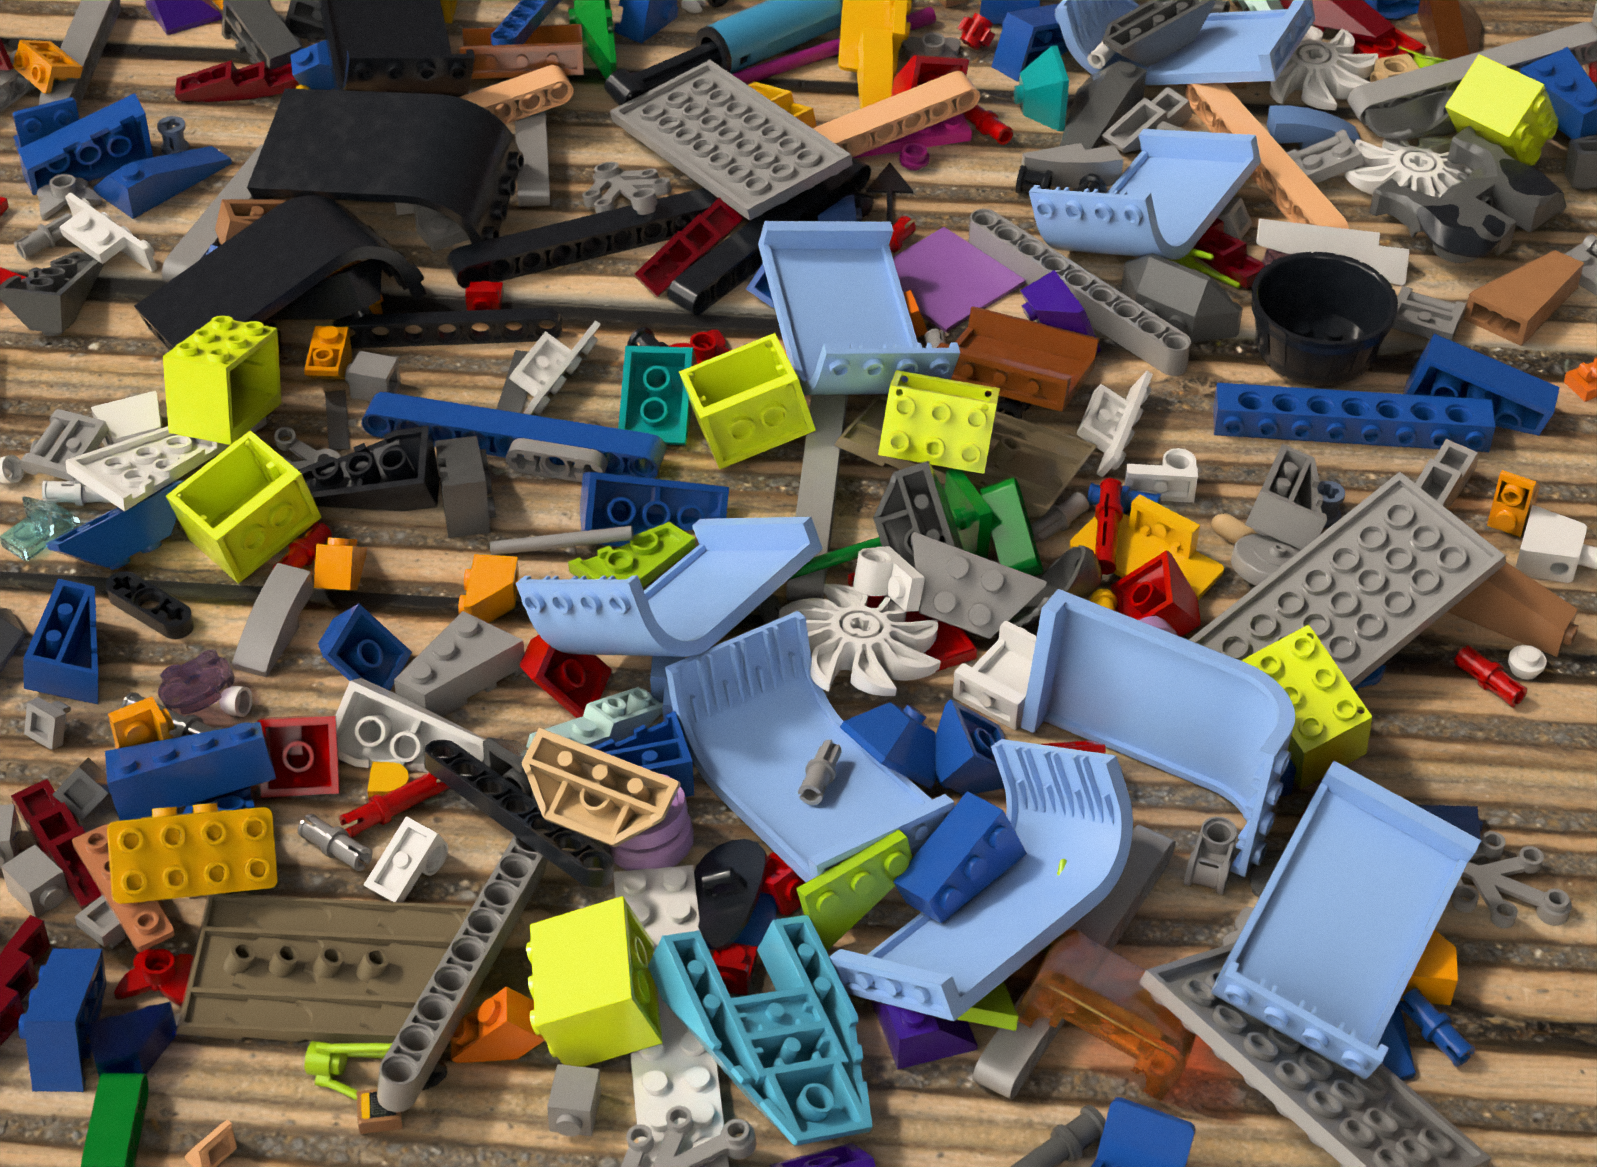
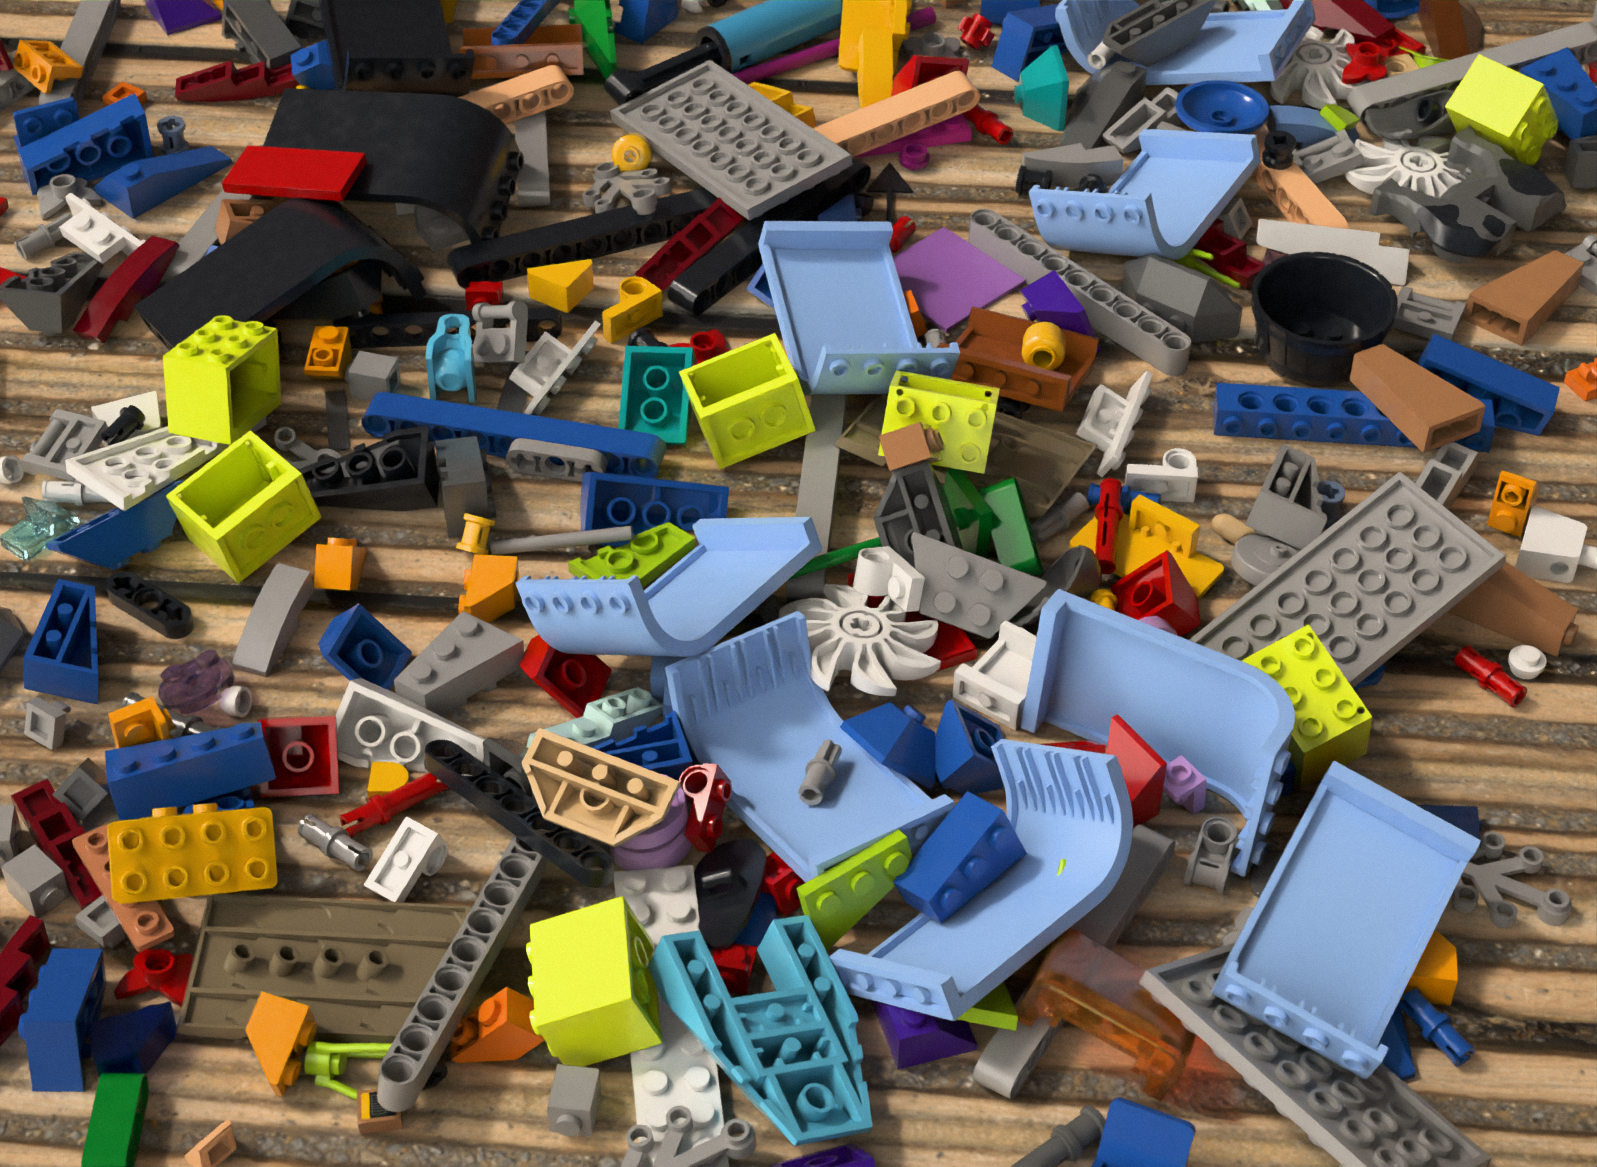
(121, 91): none -> orange tile
(128, 421): none -> black pin
(132, 280): none -> dark red slope
(278, 1036): none -> light orange slope
(294, 173): none -> red tile
(303, 551): red pin -> none
(451, 358): none -> medium azure piece
(475, 534): none -> yellow bush
(500, 344): none -> light grey plate
(561, 284): none -> yellow slope
(636, 143): none -> yellow head
(638, 306): none -> yellow plate
(707, 806): none -> red plate
(911, 446): none -> medium nougat brick
(1044, 345): none -> yellow head
(1141, 769): none -> red slope
(1185, 785): none -> lavender bracket
(1221, 107): none -> blue dish
(1278, 150): none -> black wheel
(1339, 117): none -> lime tile
(1365, 63): none -> red animal
(1415, 399): none -> medium nougat slope
(1428, 110): none -> black hinge

